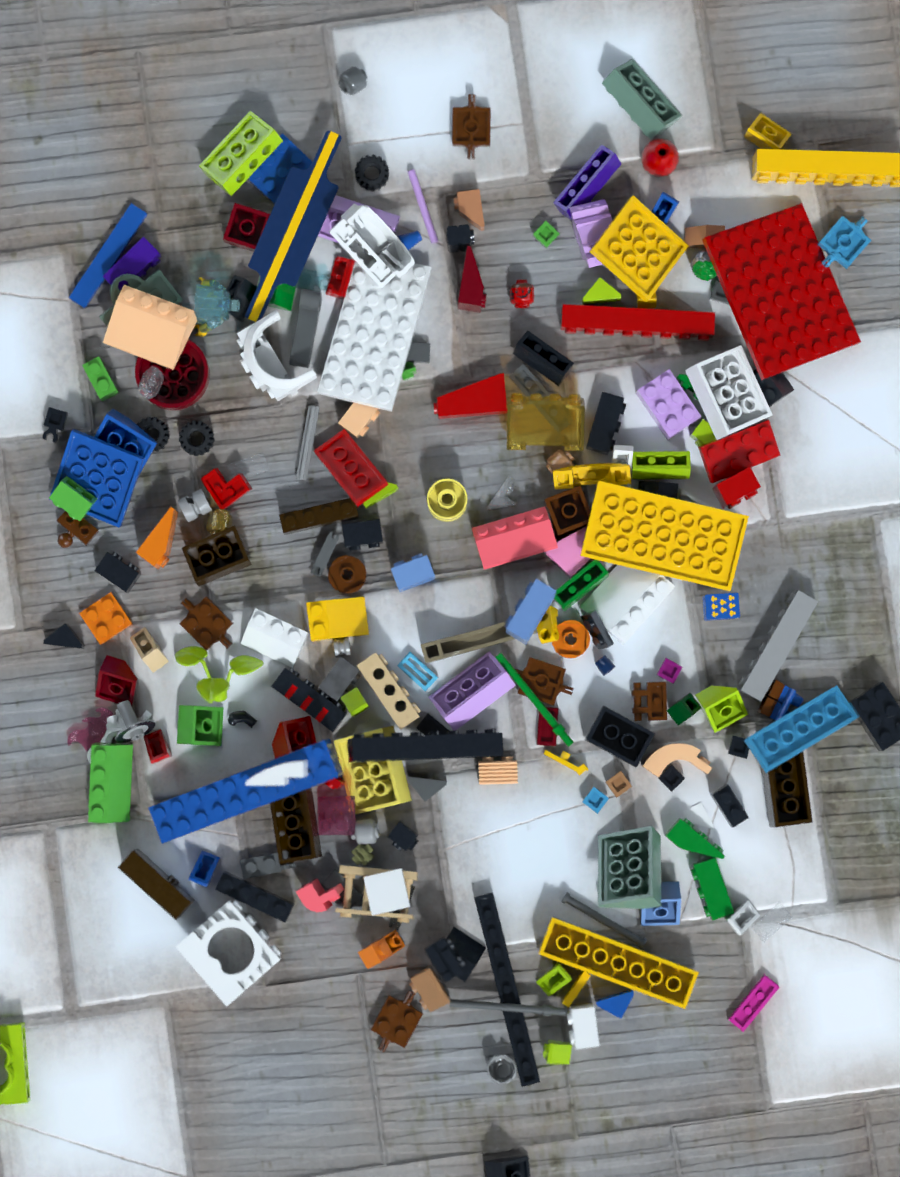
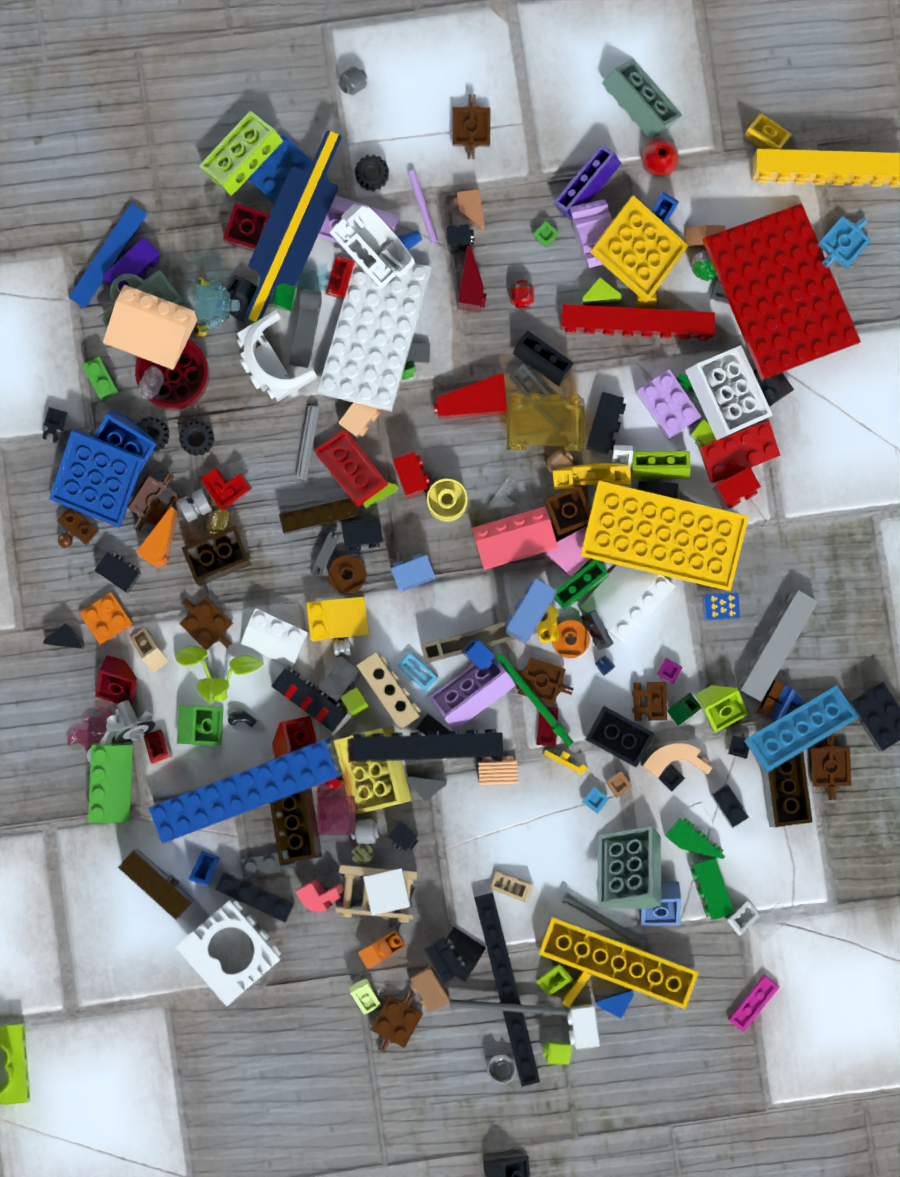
(72, 498): bright green brick -> none
(153, 500): none -> reddish brown plate
(280, 774): white slope -> none
(364, 996): none -> yellowish green slope
(410, 475): none -> red brick
(478, 654): none -> blue brick
(529, 886): none -> tan slope
(830, 767): none -> reddish brown plate

